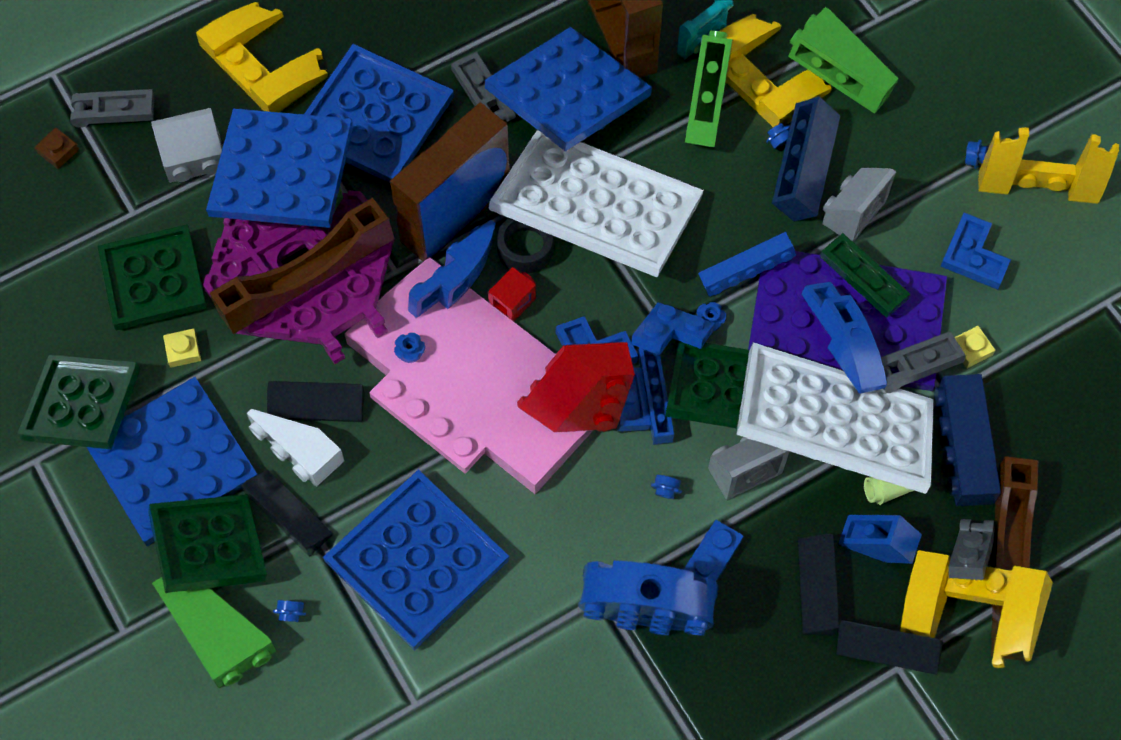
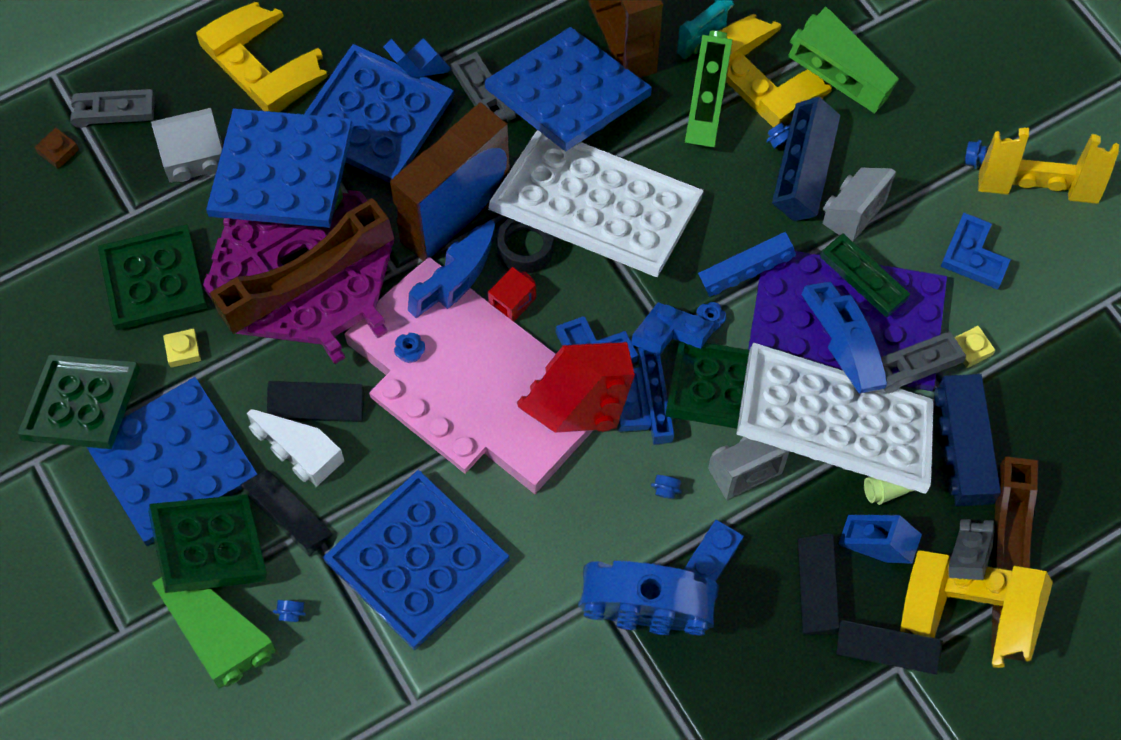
(419, 61): none -> blue slope

